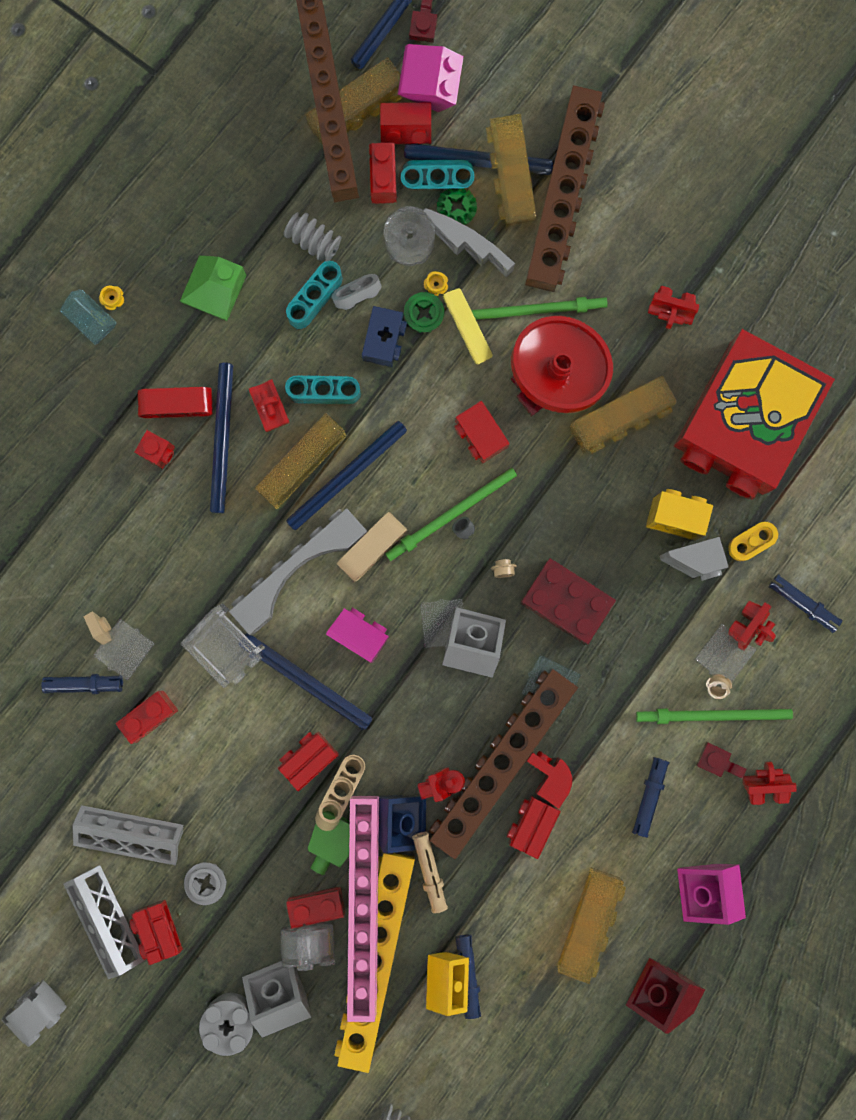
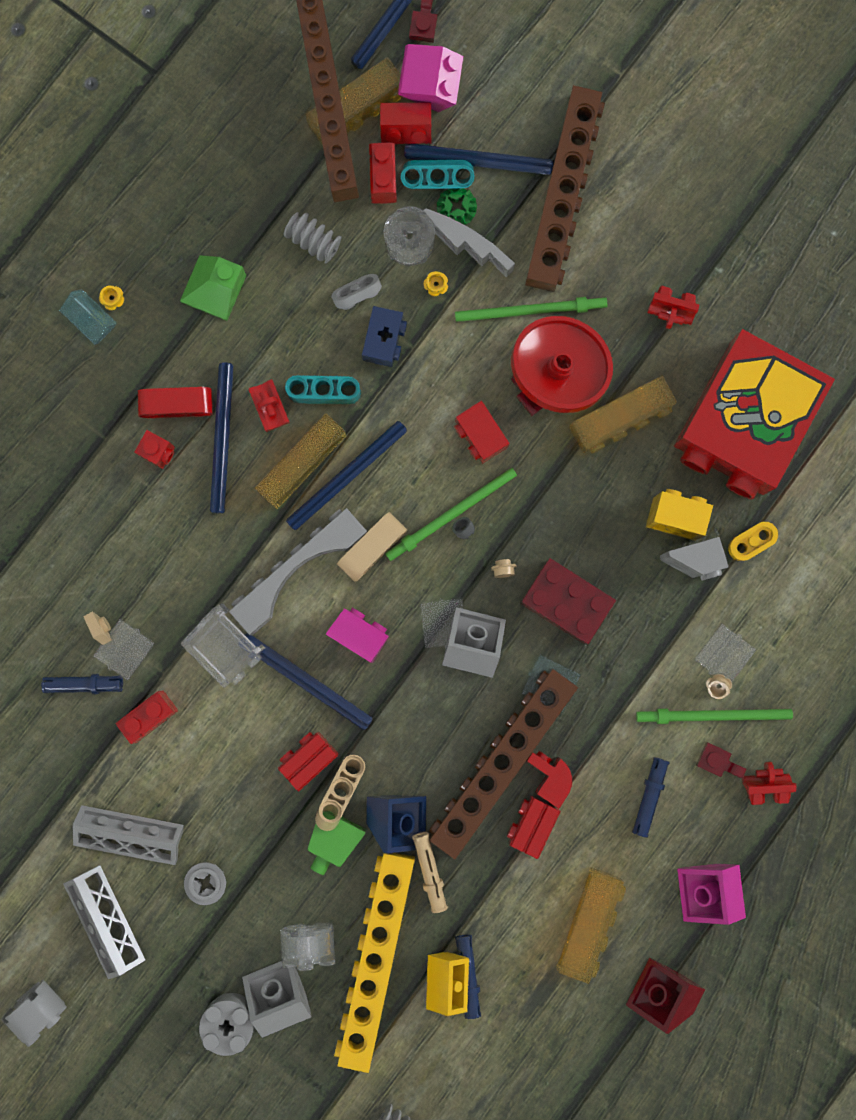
(156, 932): red brick -> none
(315, 283): teal beam -> none
(315, 907): red brick -> none
(363, 909): bright pink brick -> none
(424, 300): green gear -> none
(441, 784): red hips -> none
(467, 326): light yellow slope -> none
(512, 170): clear yellow brick -> none
(758, 616): red hips -> none
(806, 604): dark blue pin -> none

